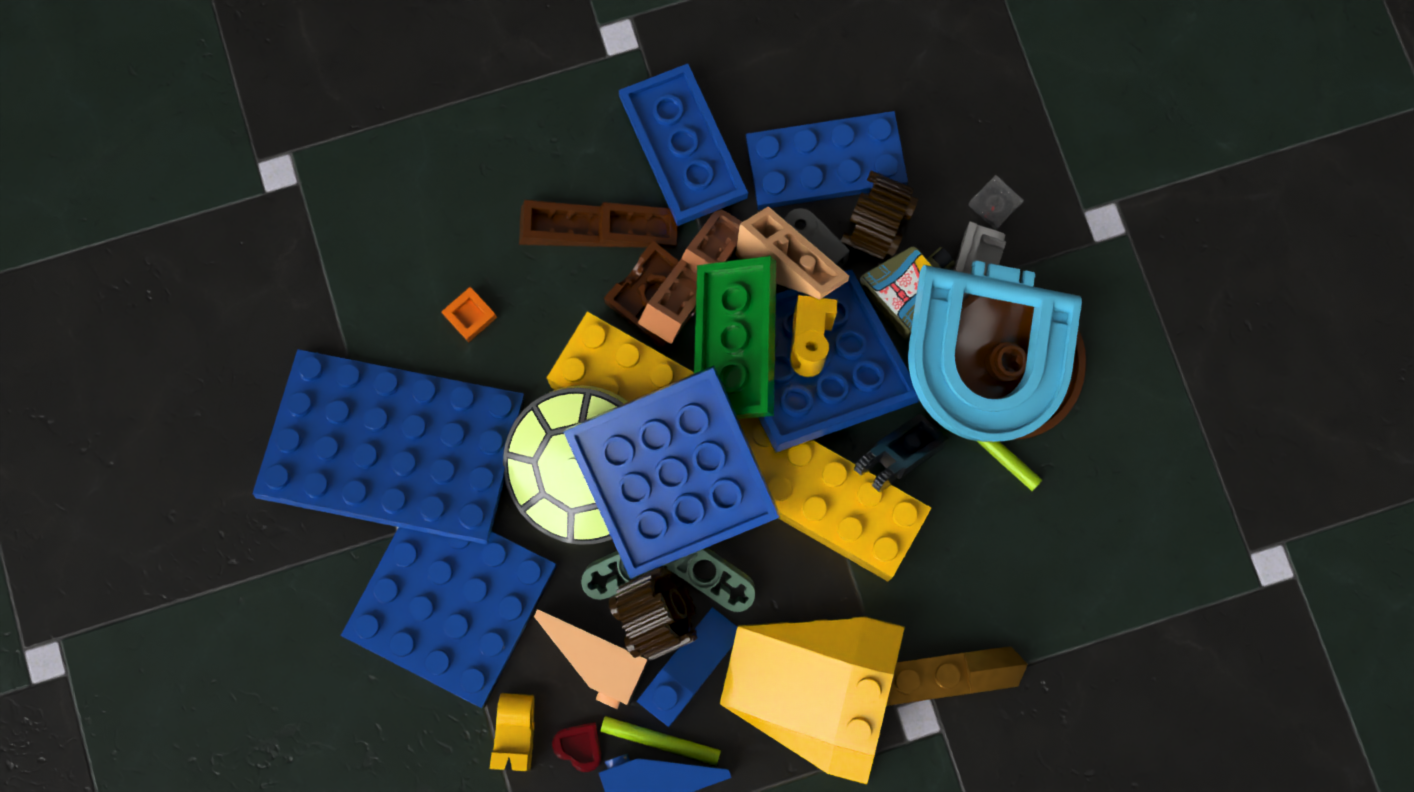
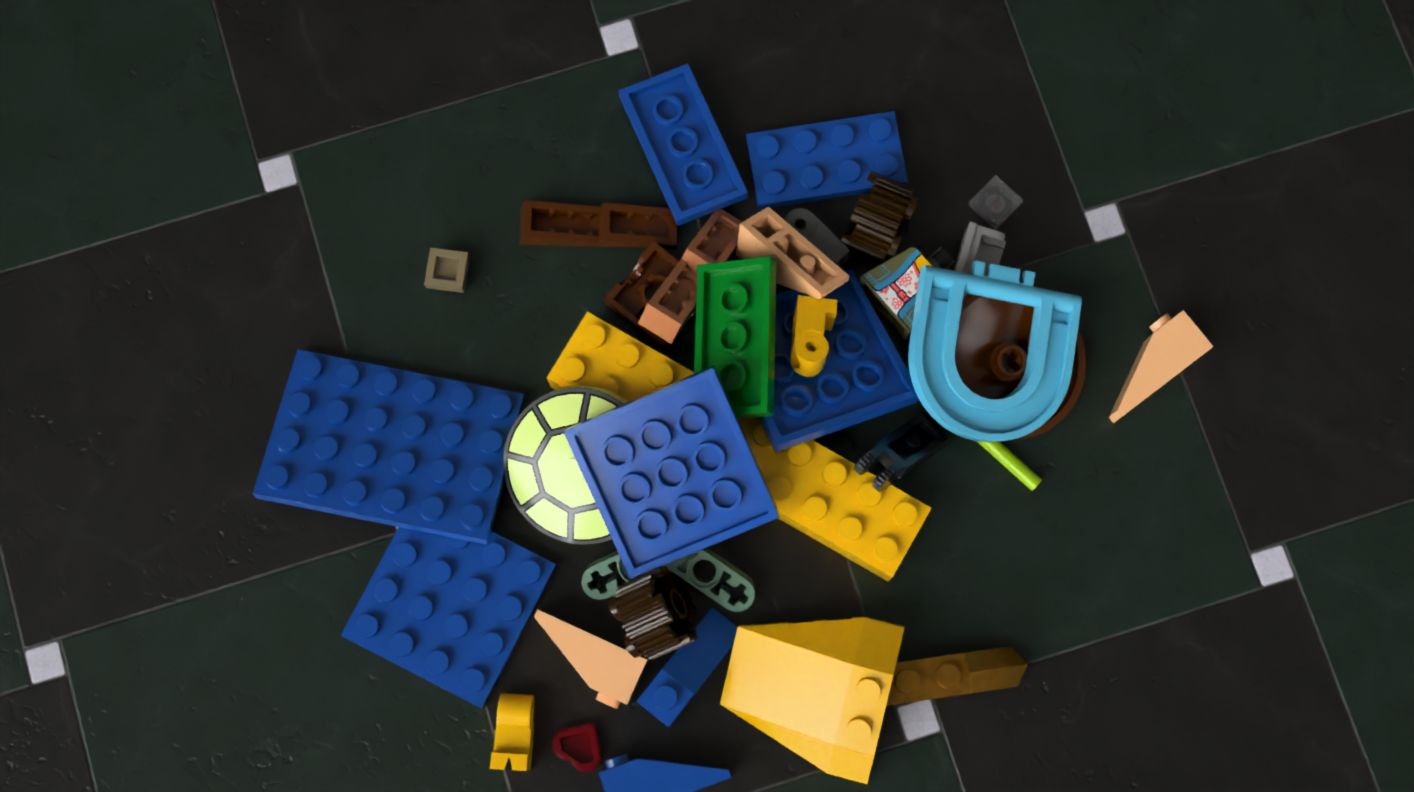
(447, 270): none -> dark tan plate
(469, 314): orange tile -> none
(660, 740): lime bar -> none
(1162, 356): none -> light nougat slope

